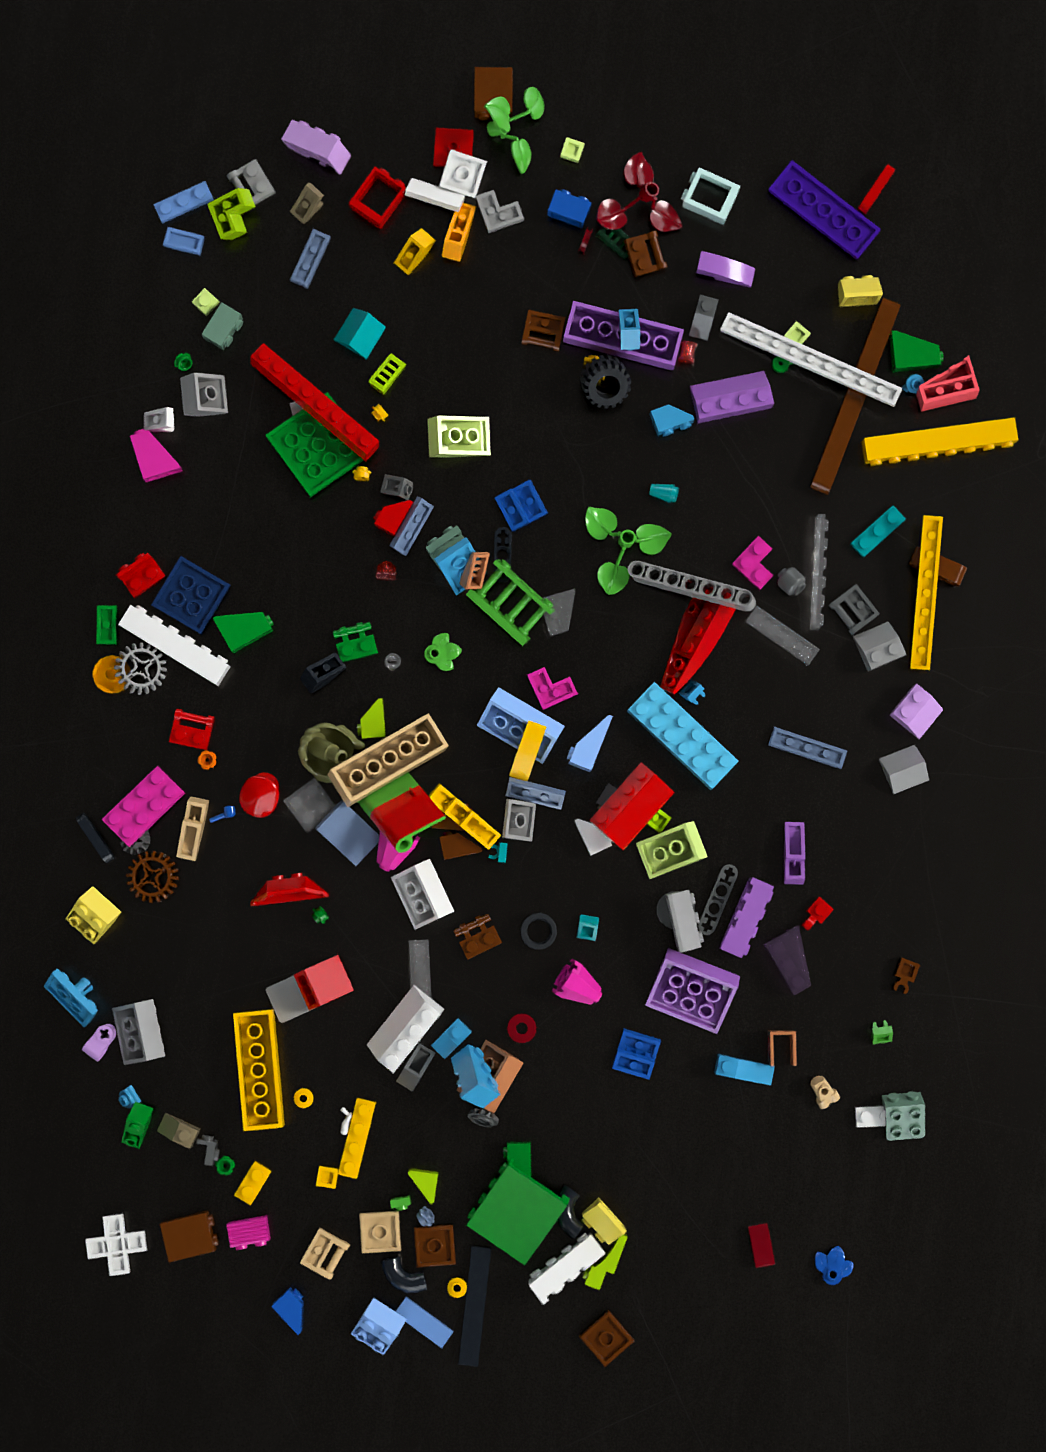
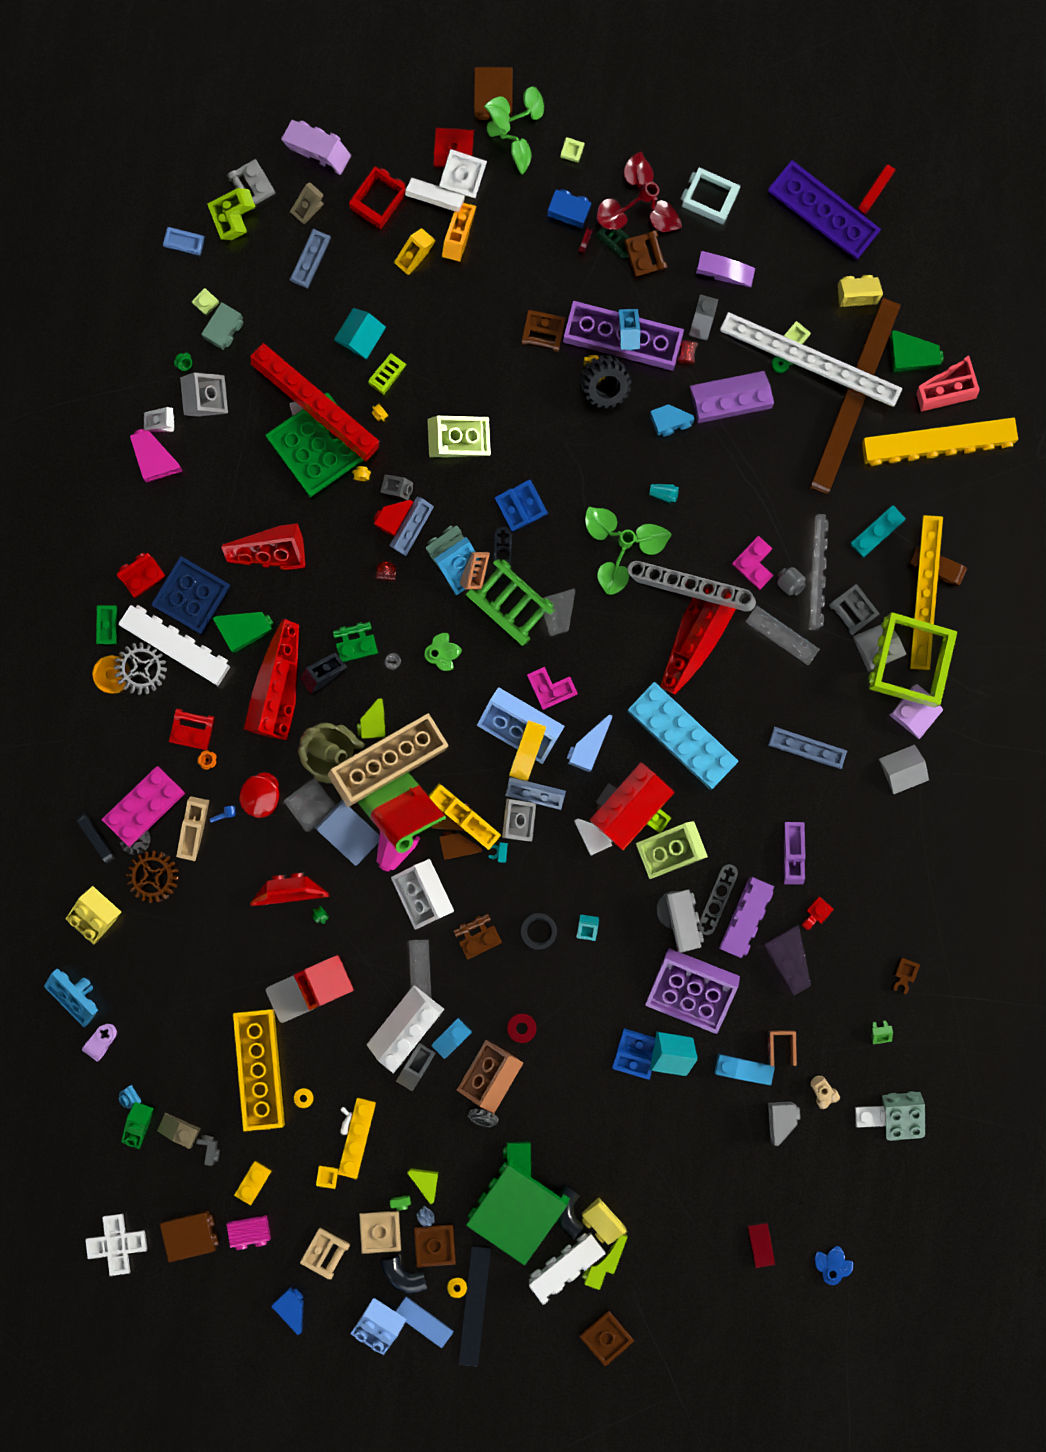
(138, 1032): light grey slope -> none
(183, 202): medium blue plate -> none
(225, 1170): green plate -> none
(274, 547): none -> red wedge
(275, 685): none -> red wedge
(474, 1077): dark azure wedge -> none
(496, 216): light grey plate -> none
(577, 984): dark pink cone -> none
(673, 1054): none -> teal slope
(691, 691): dark azure tile -> none
(782, 1120): none -> light grey slope
(912, 383): dark azure plate -> none
(942, 667): none -> lime window

